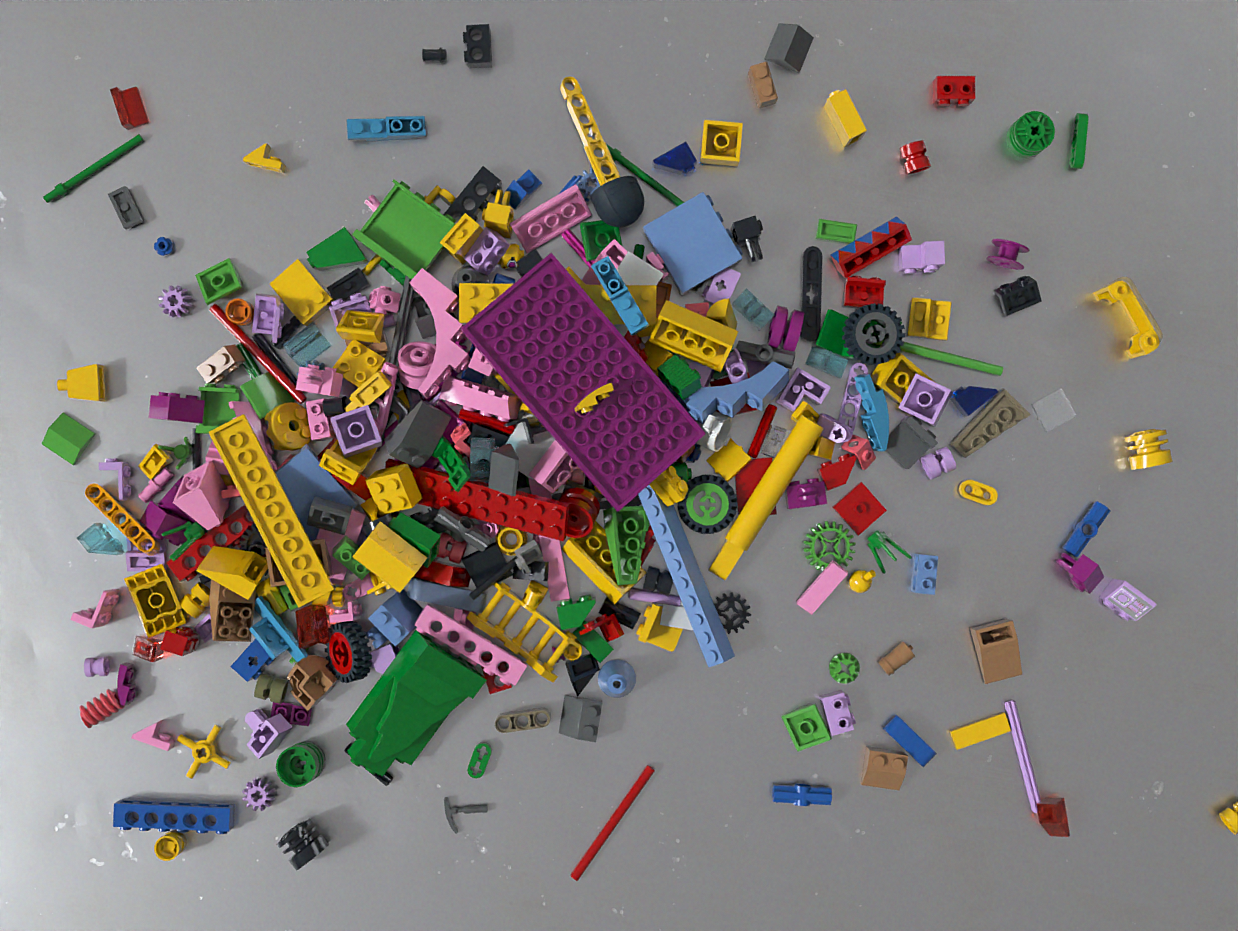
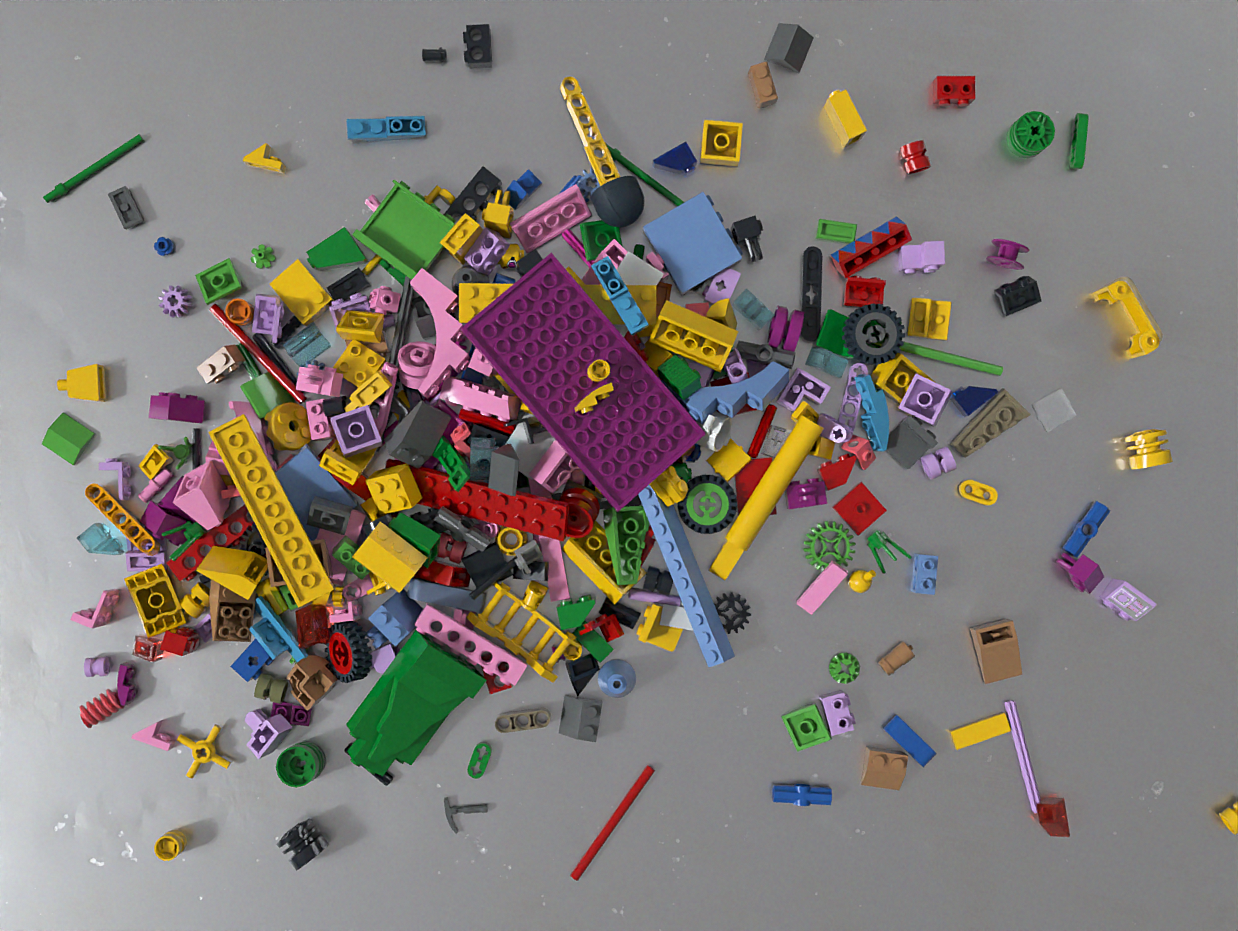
(124, 820): blue brick -> none
(129, 107): clear red panel -> none
(216, 406): bright green panel -> none
(252, 798): lavender gear -> none
(262, 256): none -> bright green plant
(602, 369): none -> yellow wheel

